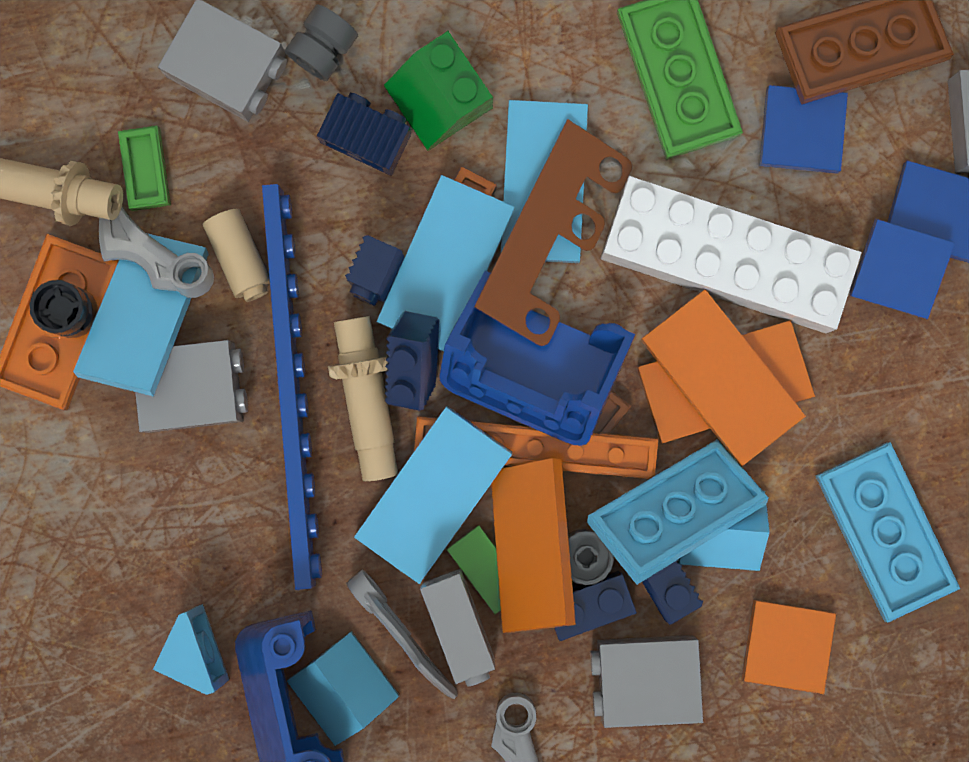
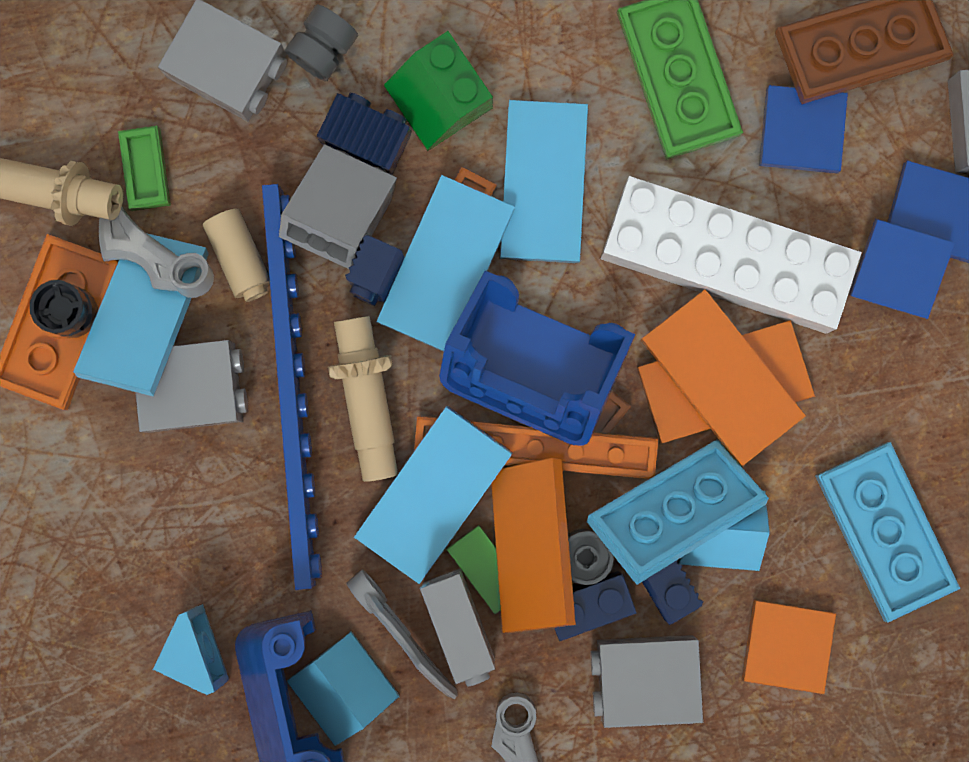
(336, 206): none -> light grey brick
(412, 360): dark blue brick -> none
(543, 217): dark orange piece -> none

